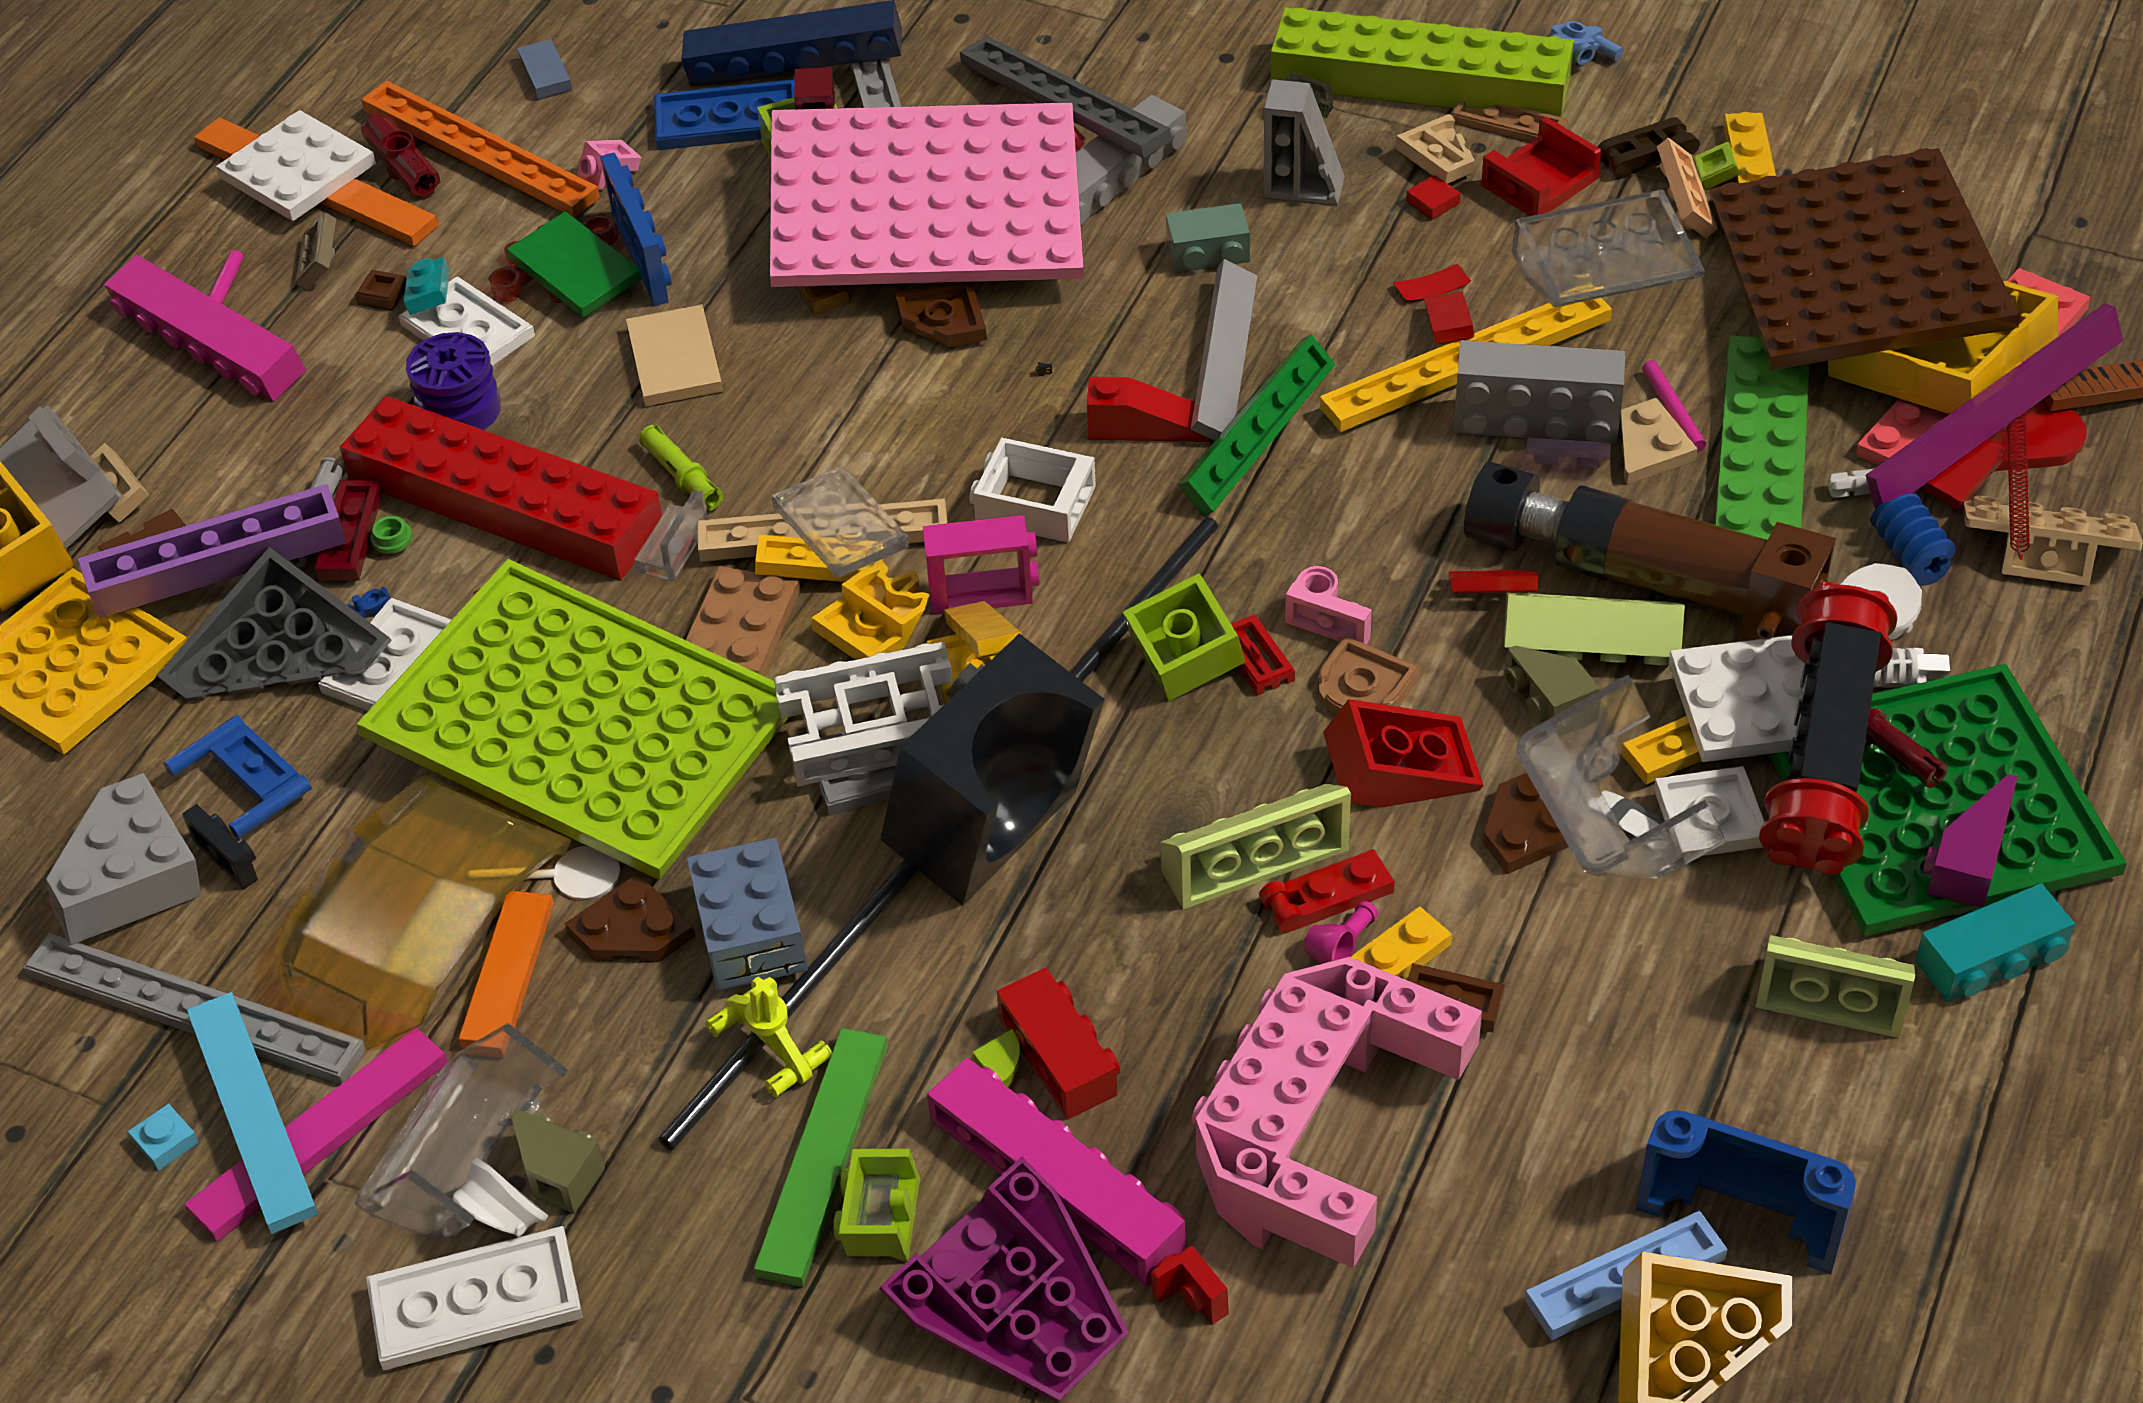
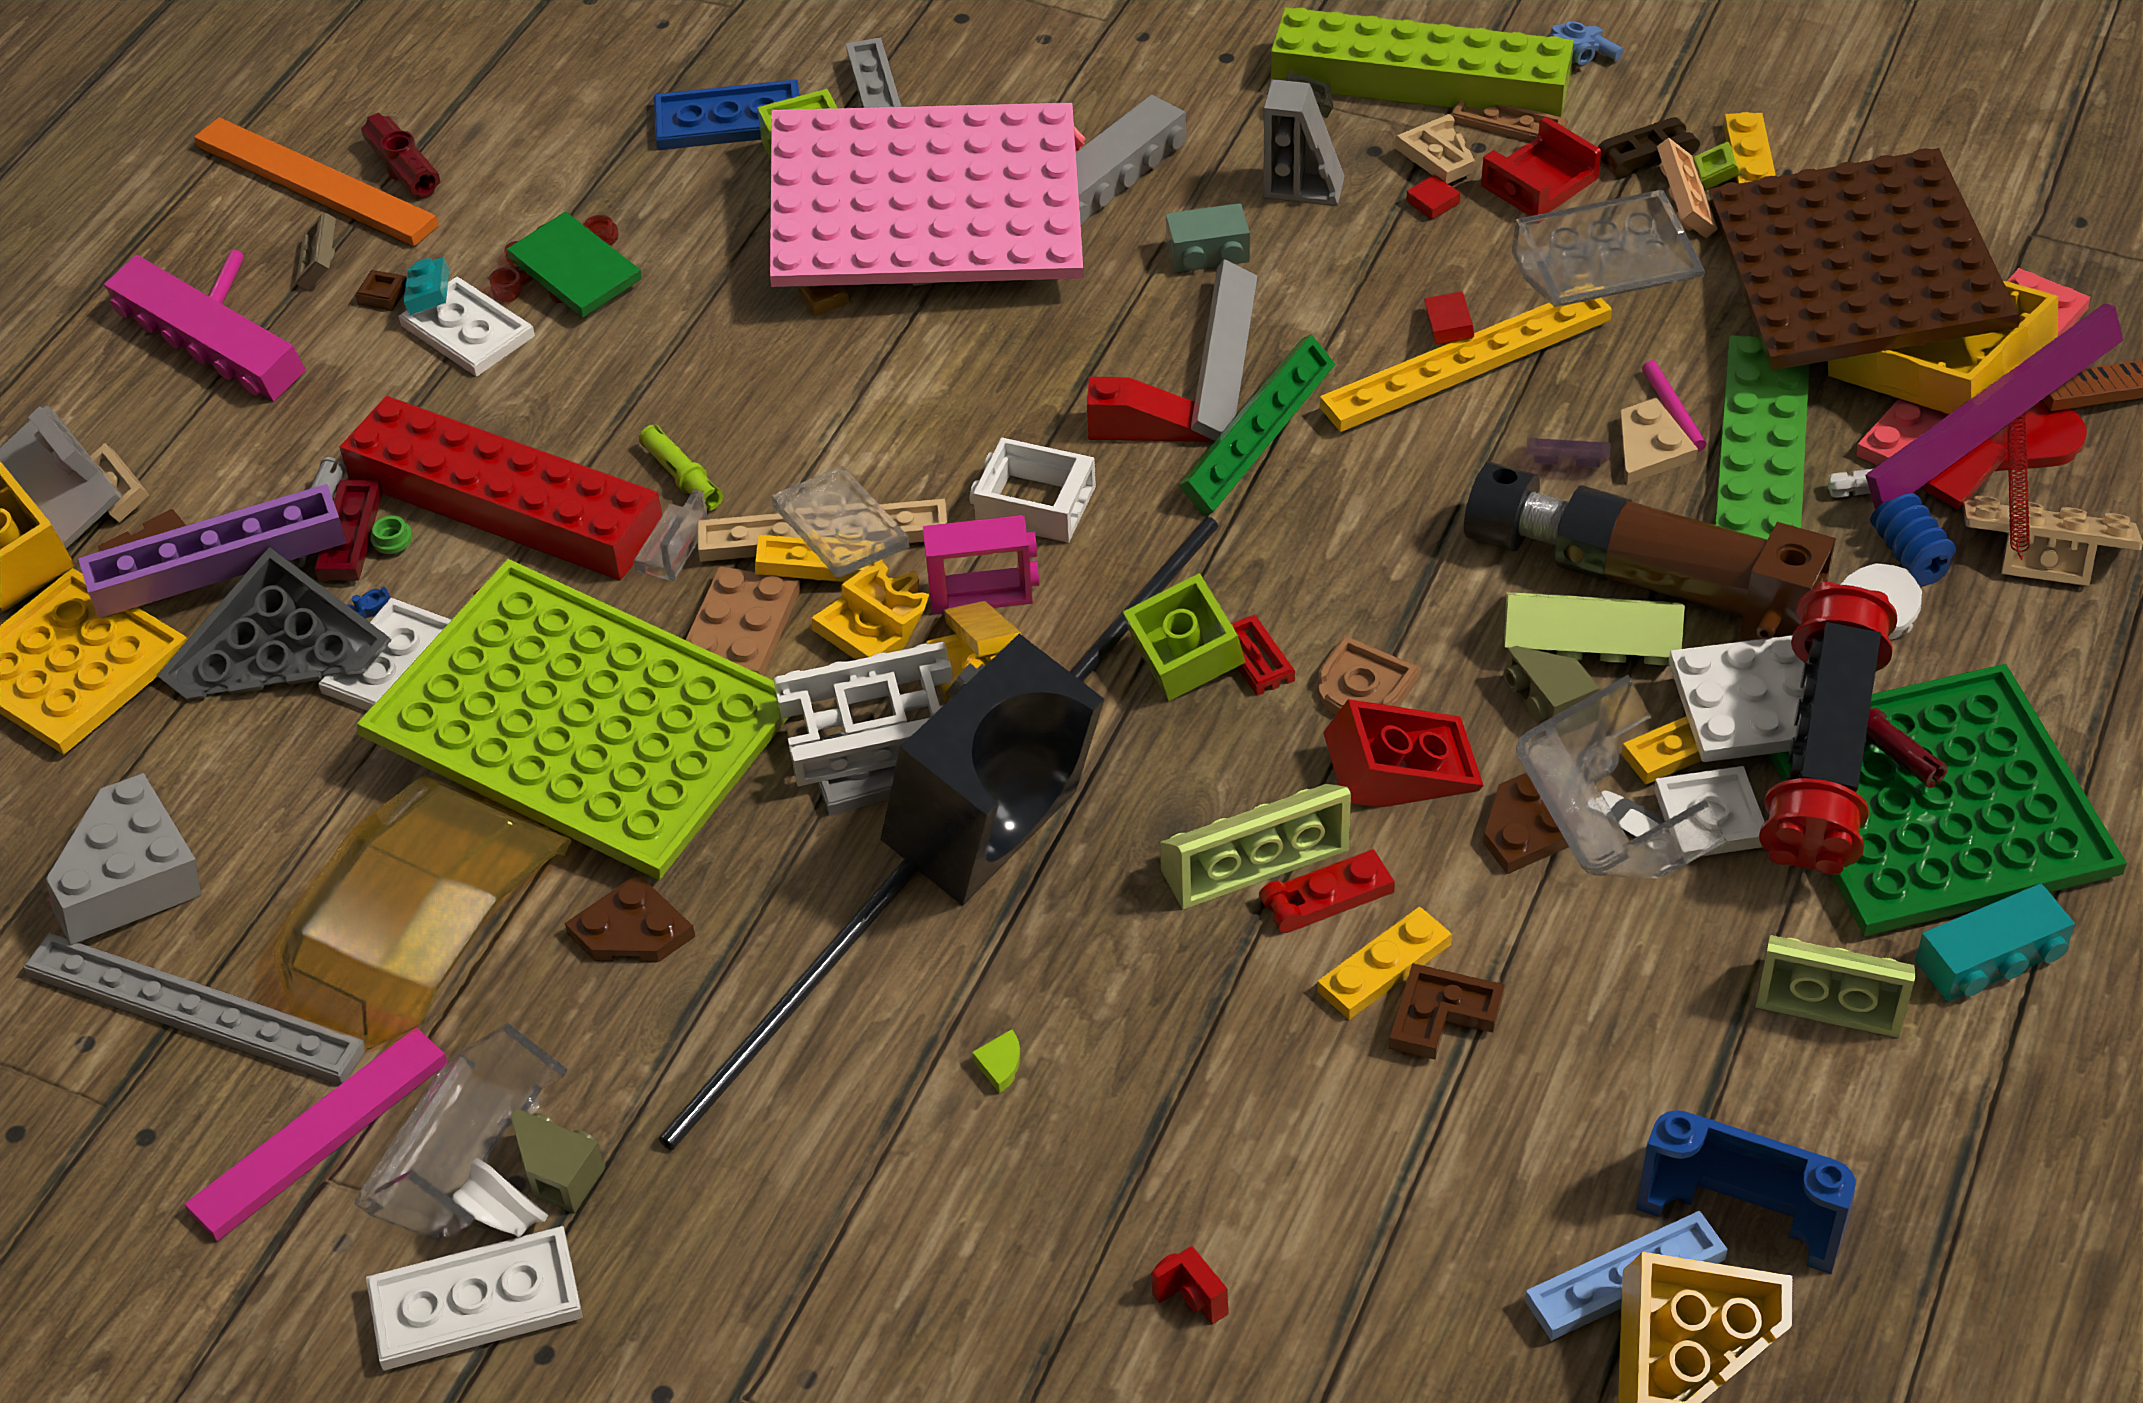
(163, 1137): medium azure plate -> none
(214, 840): black plate -> none
(250, 764): blue plate -> none
(252, 1113): medium azure tile -> none
(296, 165): white plate -> none
(454, 379): dark purple wheel -> none
(482, 149): orange plate -> none
(507, 965): orange tile -> none
(544, 69): sand blue tile -> none
(583, 874): white piece -> none
(590, 162): bright pink bracket -> none
(636, 228): blue plate -> none
(674, 355): tan tile -> none
(747, 914): sand blue brick -> none
(766, 1017): neon yellow axle -> none
(792, 43): dark blue brick -> none
(814, 88): dark red brick -> none
(821, 1158): bright green tile -> none
(878, 1203): lime window -> none
(942, 313): reddish brown plate -> none
(1014, 1288): magenta wedge -> none
(1044, 369): black piece -> none
(1045, 85): dark grey plate -> none
(1058, 1042): red brick -> none
(1102, 1202): dark pink brick -> none
(1280, 1077): bright pink wedge -> none
(1315, 607): bright pink plate -> none
(1337, 941): dark pink bar -> none
(1433, 284): red sticker -> none
(1493, 581): red tile -> none
(1539, 391): light grey brick -> none
(1911, 667): white hinge -> none
(1970, 848): magenta slope -> none

